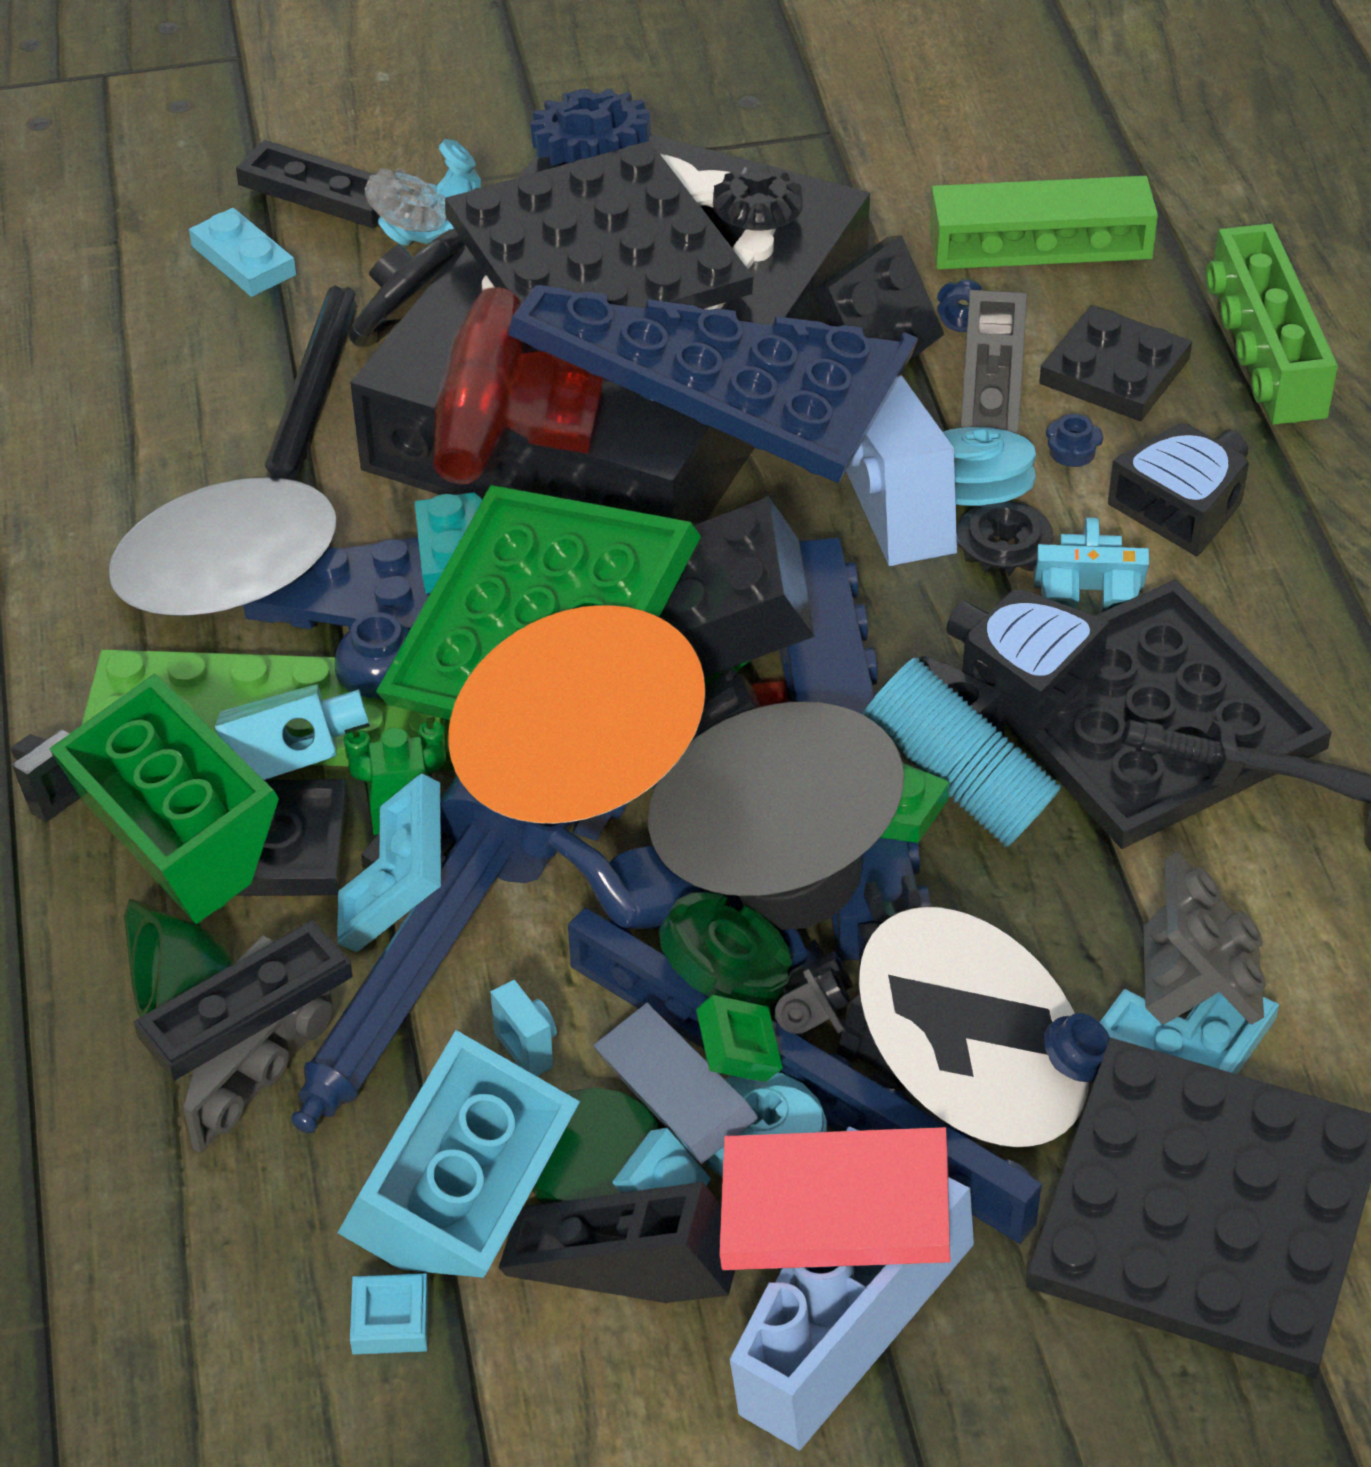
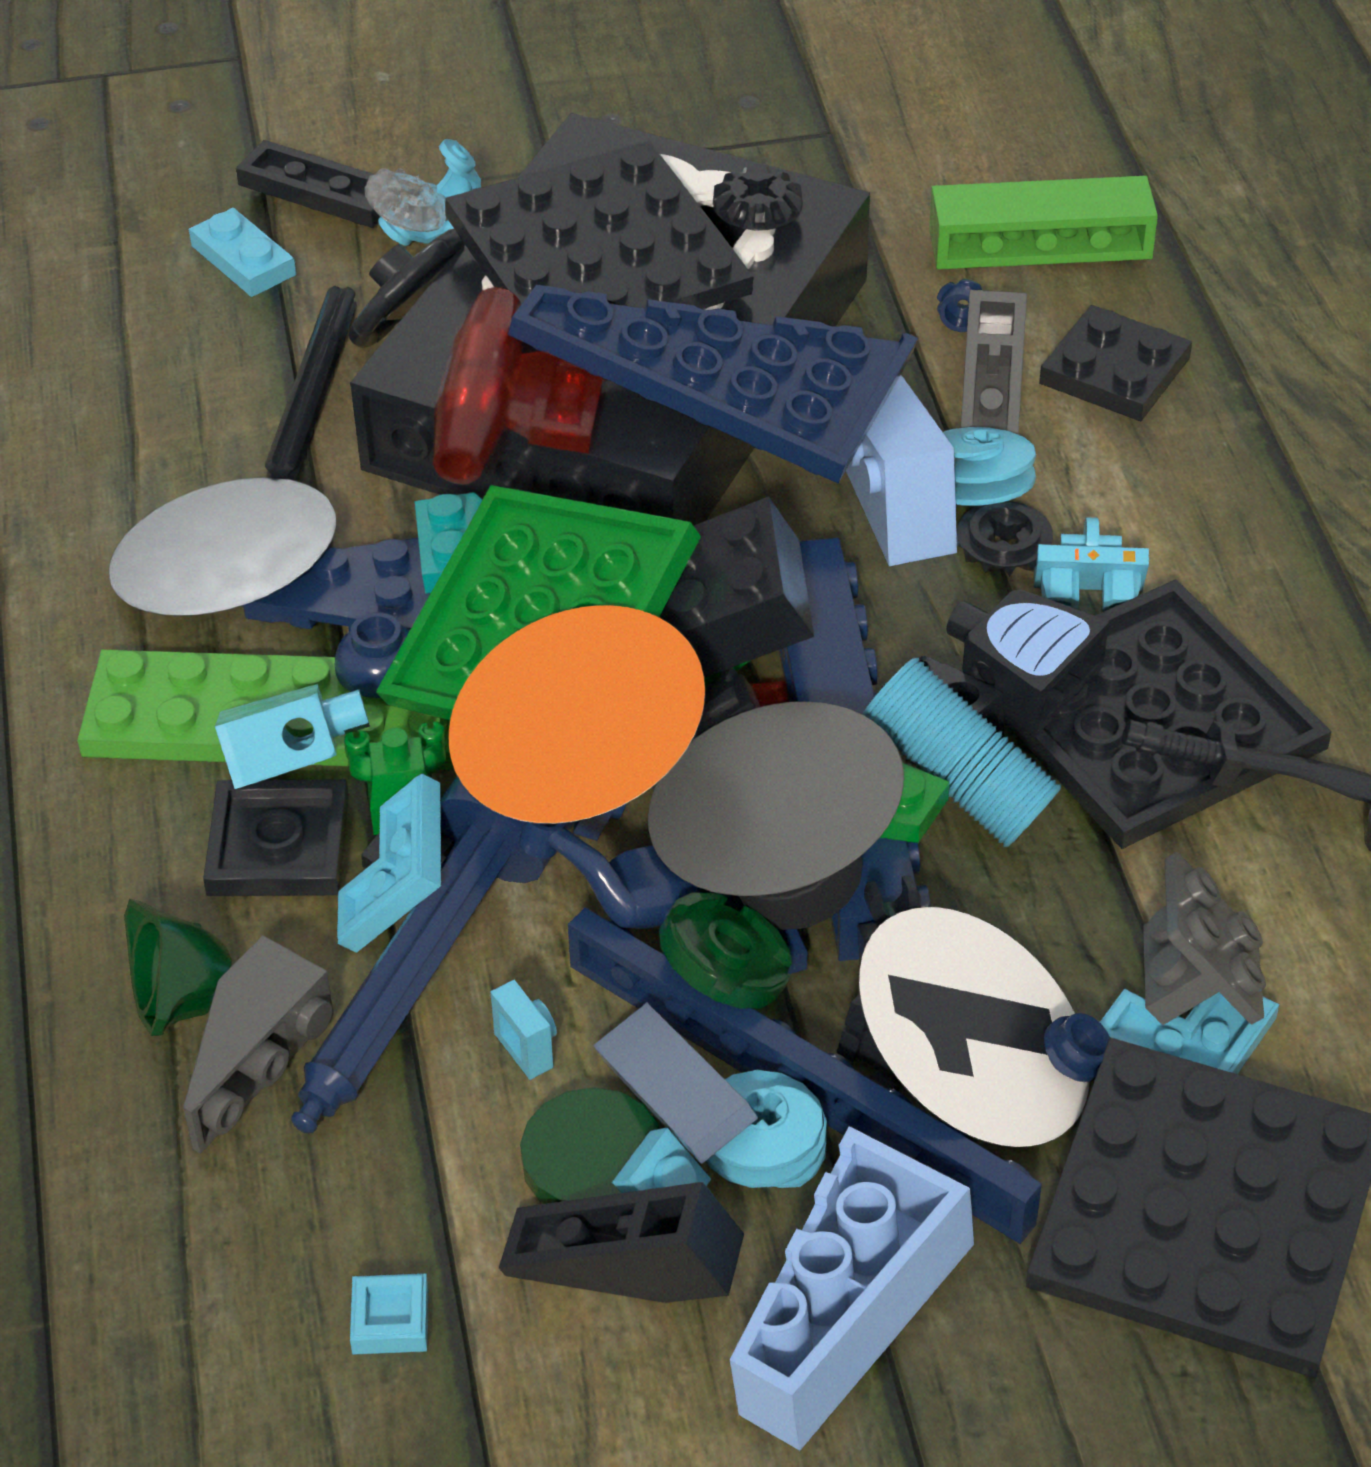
(41, 777): black tile -> none
(172, 795): green slope -> none
(243, 999): black tile -> none
(459, 1164): medium azure slope -> none
(588, 125): dark blue gear -> none
(739, 1038): green plate -> none
(815, 993): black hinge -> none
(835, 1199): coral tile -> none
(881, 296): black plate -> none
(1073, 440): dark blue plate -> none
(1182, 484): black torso -> none
(1272, 324): bright green brick -> none

